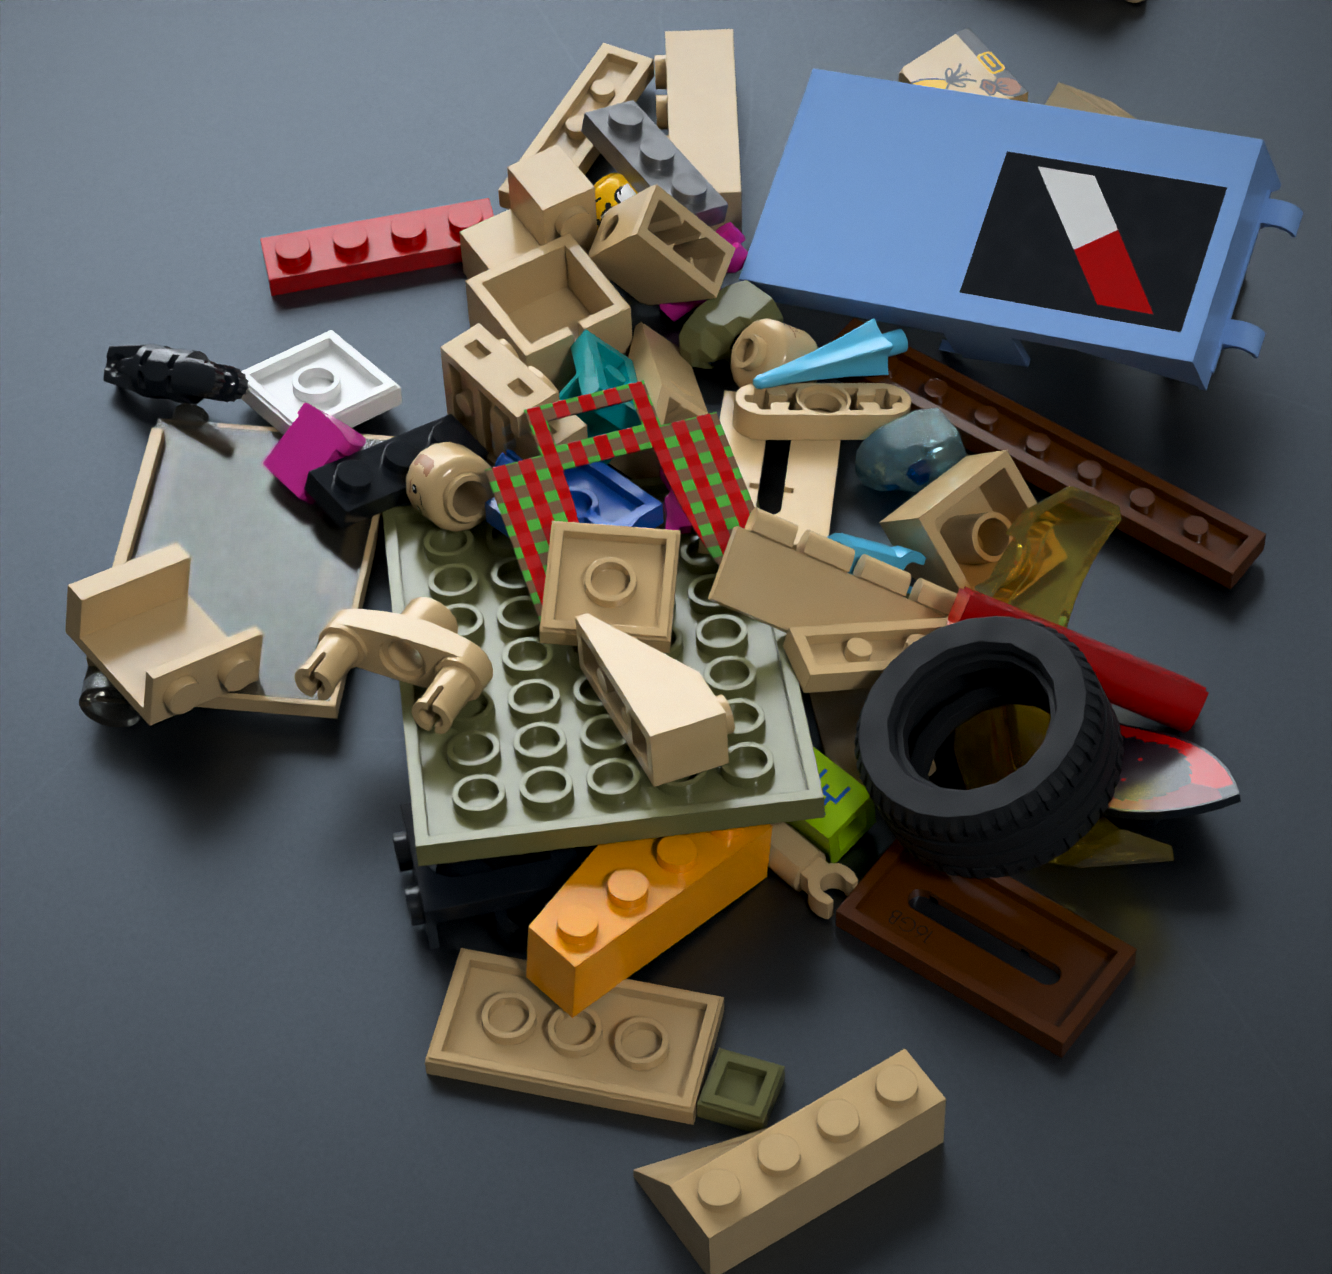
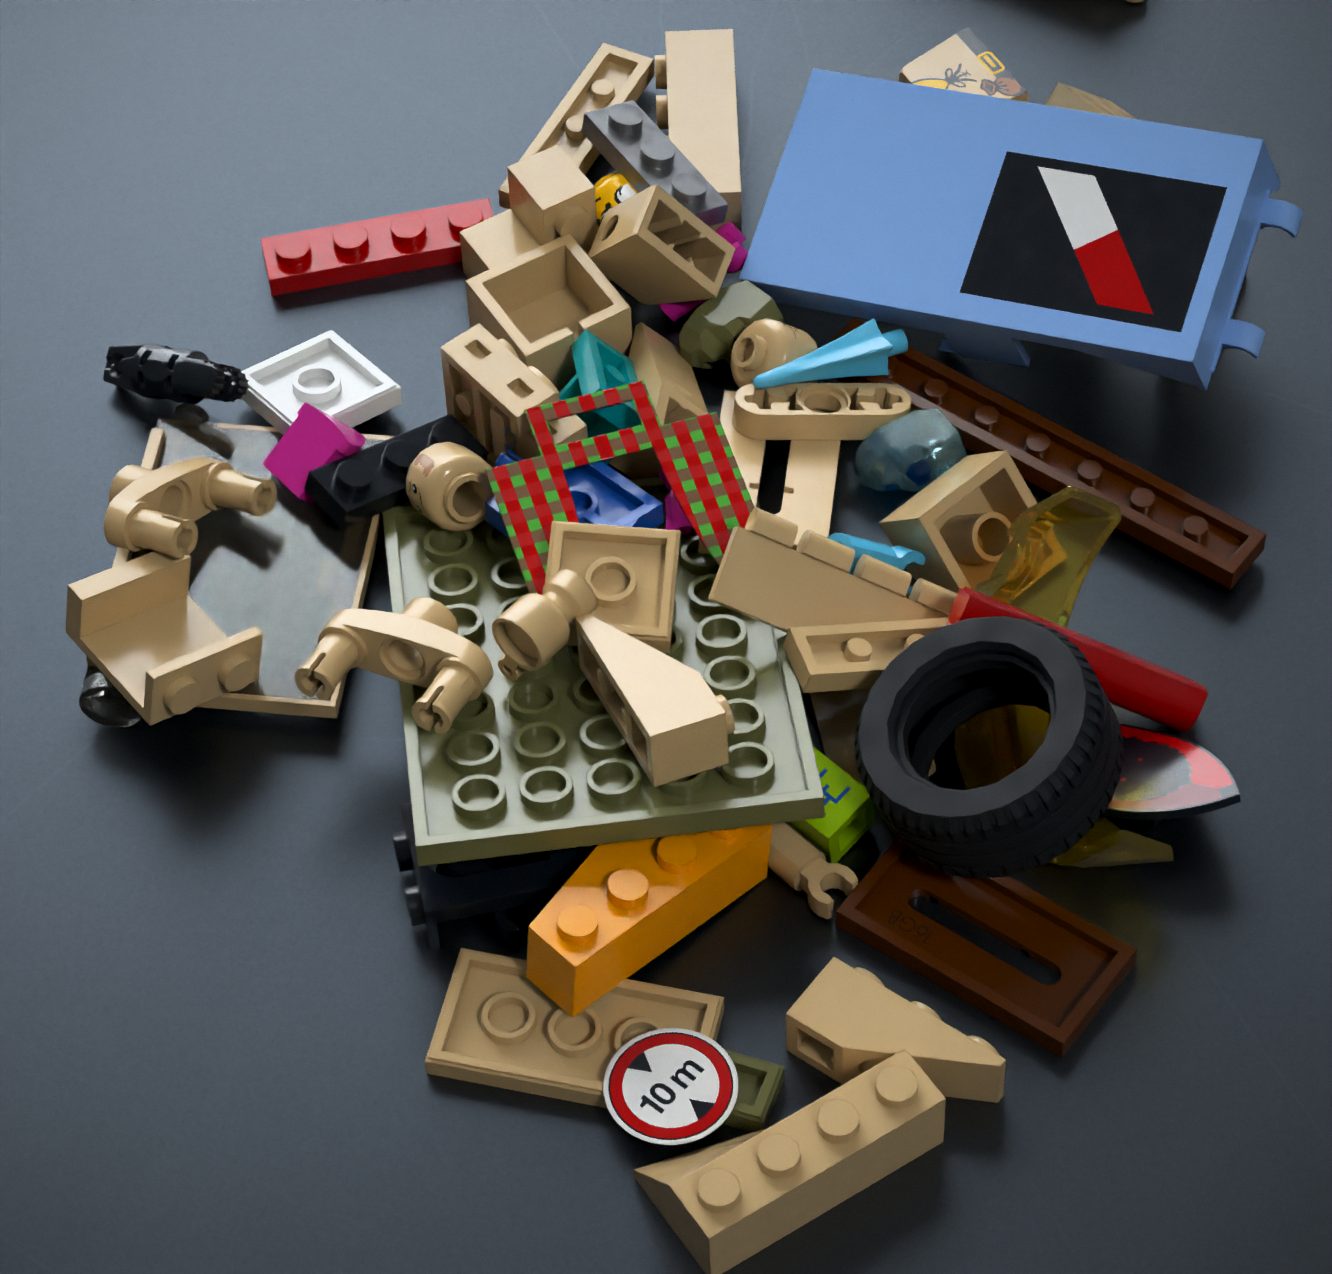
(162, 504): none -> tan connector
(539, 624): none -> tan piece
(670, 1086): none -> sticker
(855, 1022): none -> tan slope

